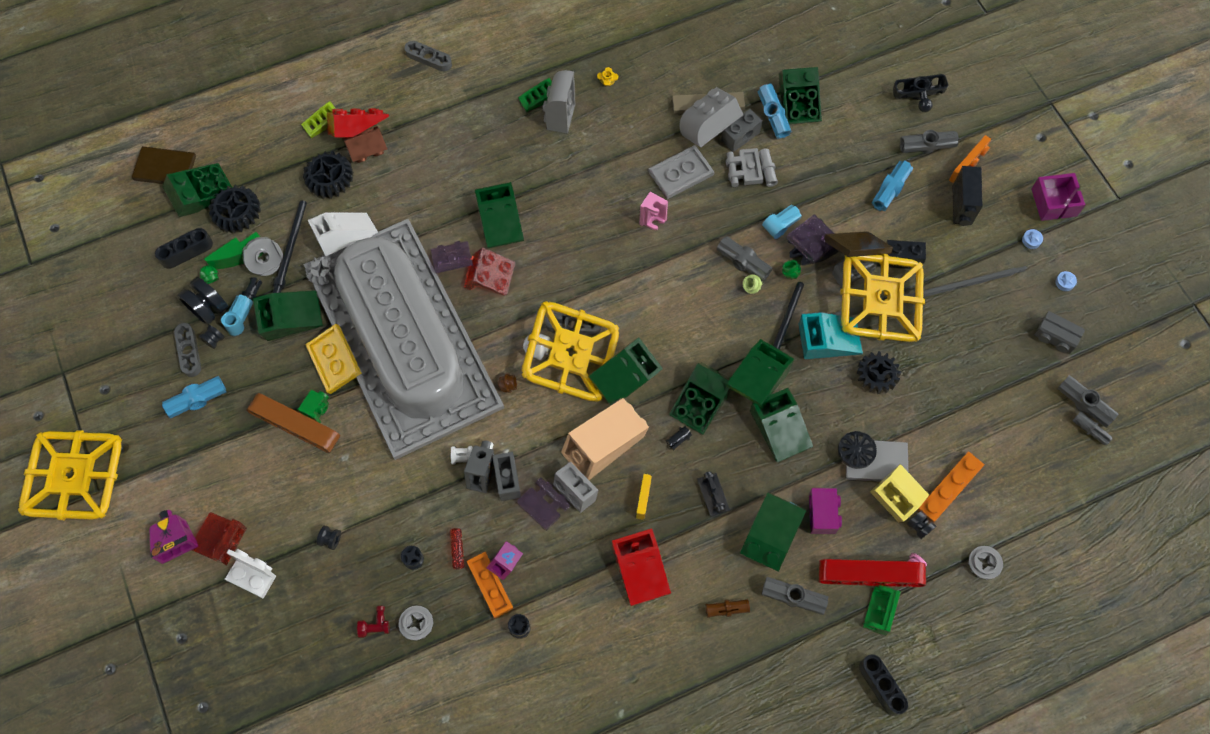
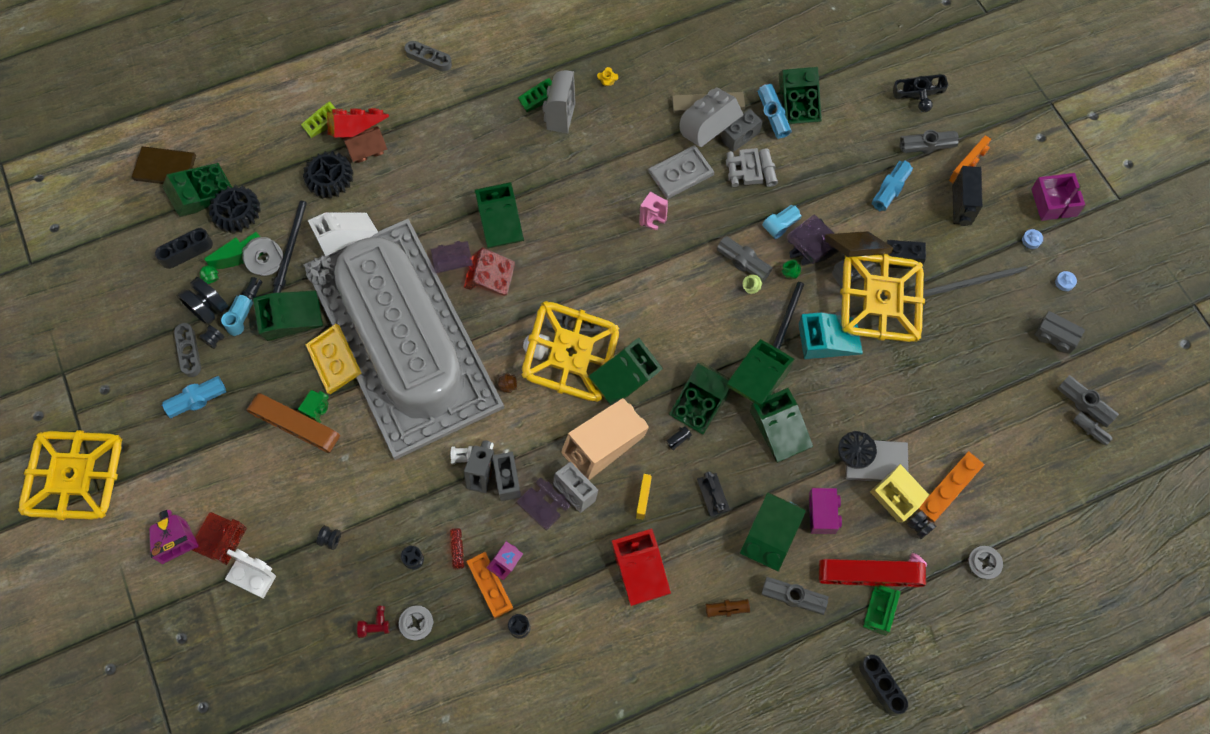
(881, 370): black gear -> none

